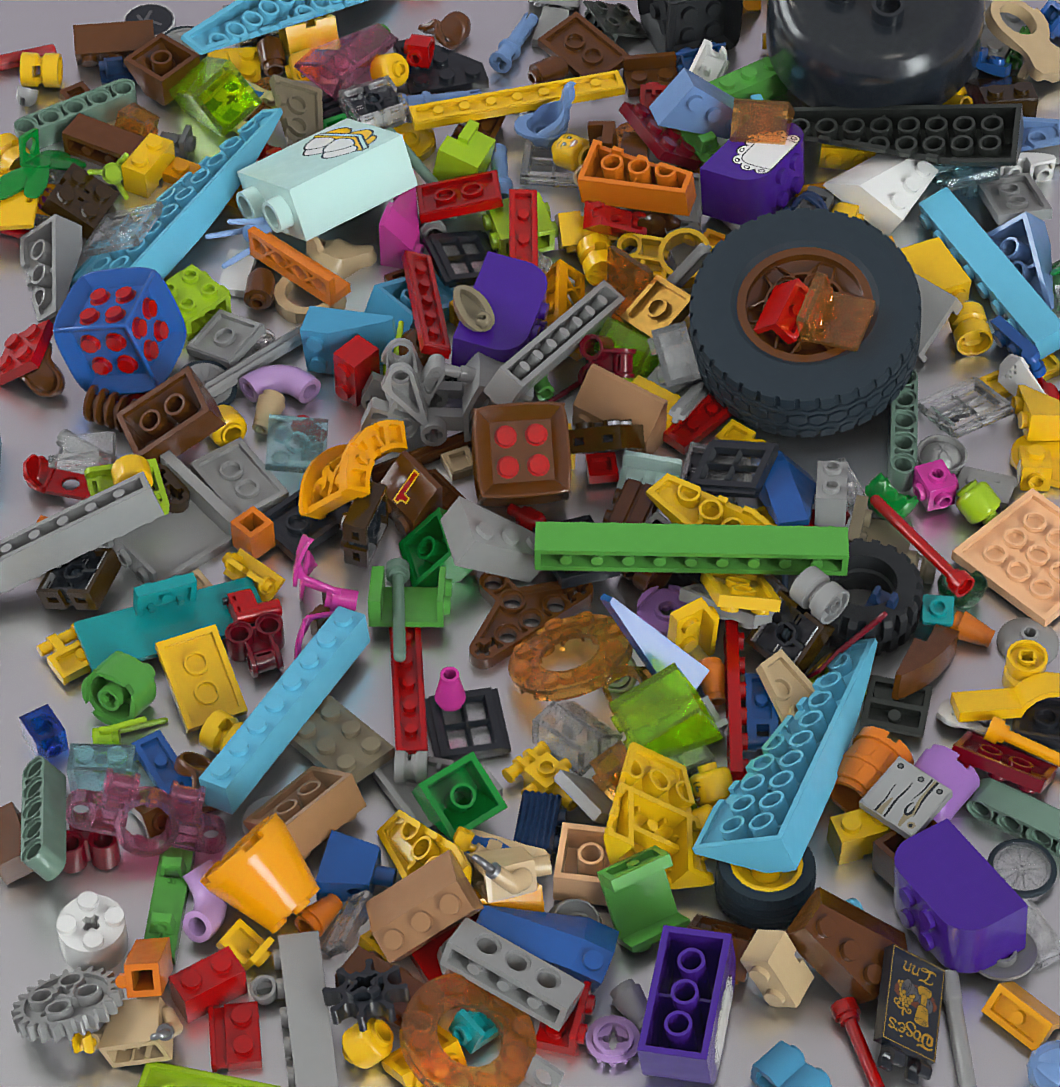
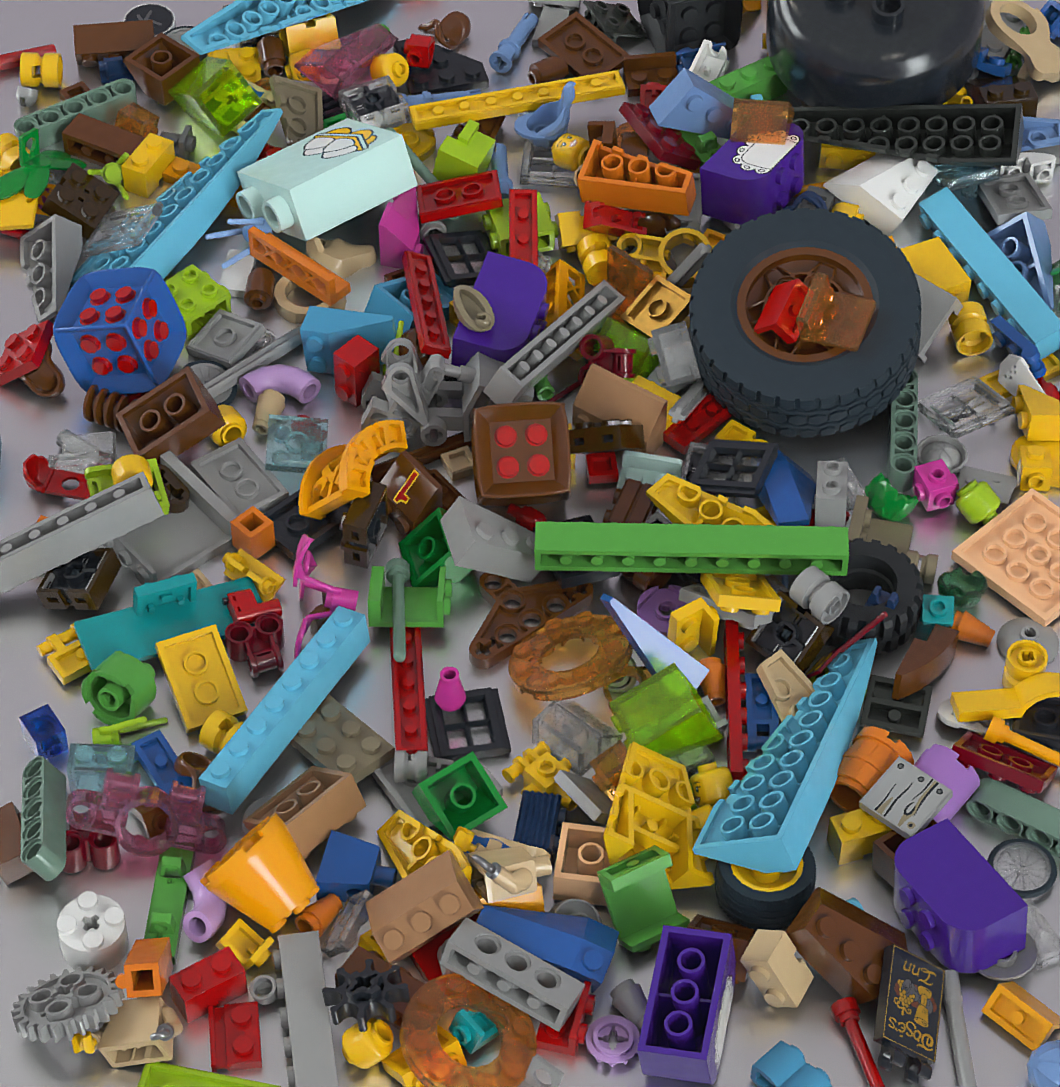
(958, 580): red piece -> none

